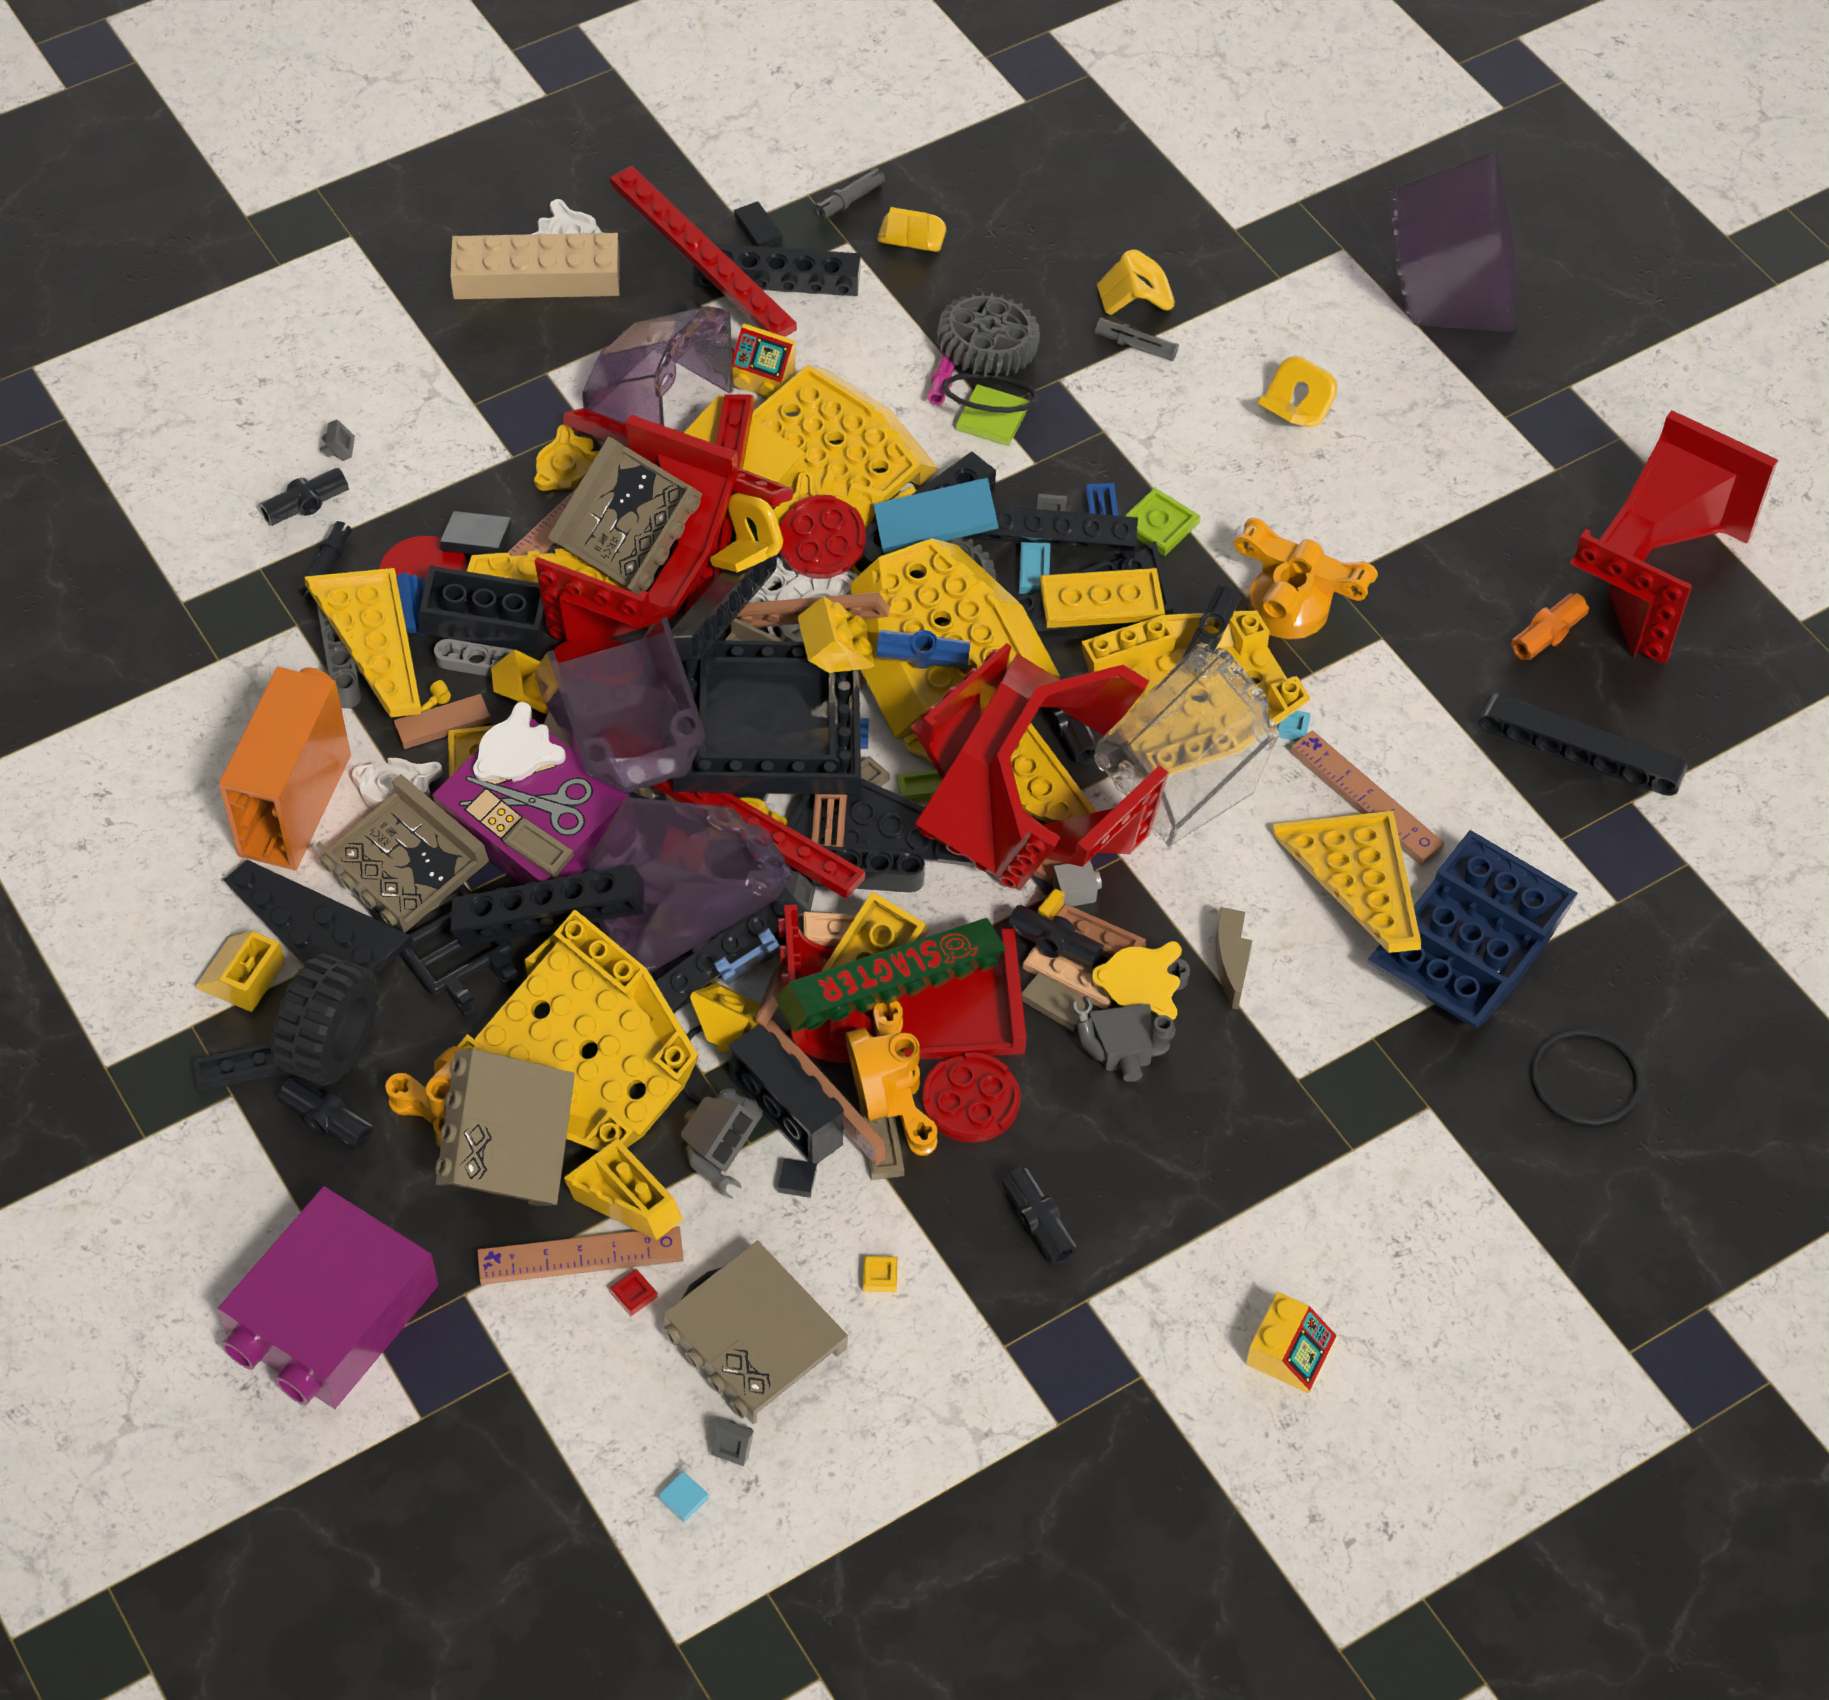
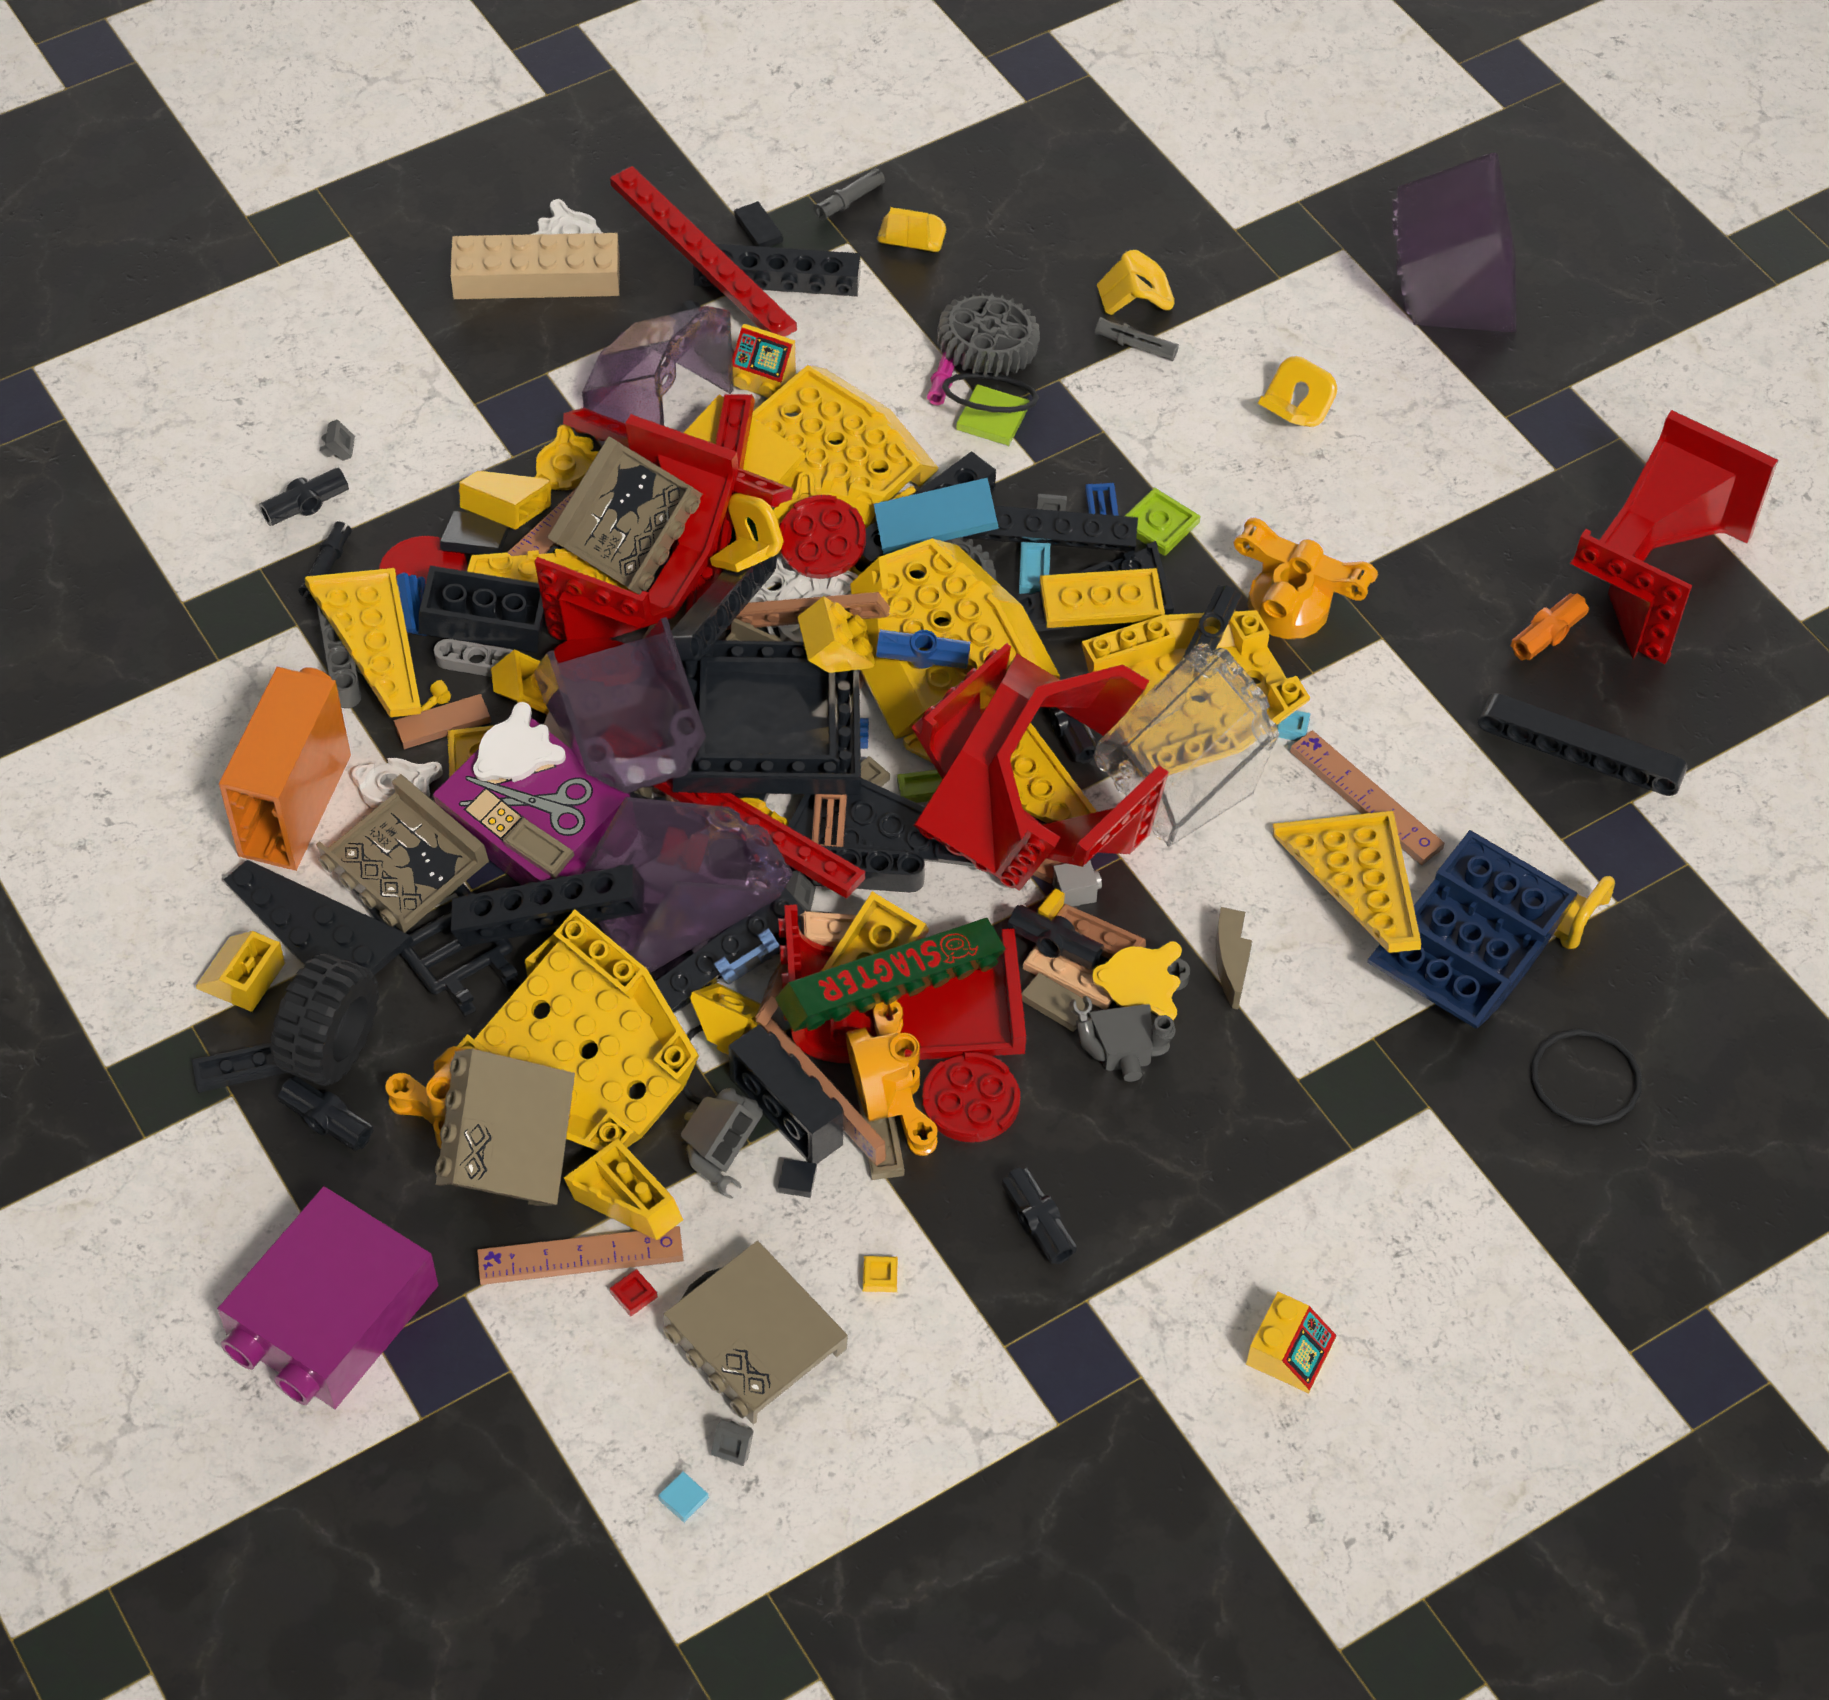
(505, 497): none -> yellow slope
(1573, 923): none -> yellow piece

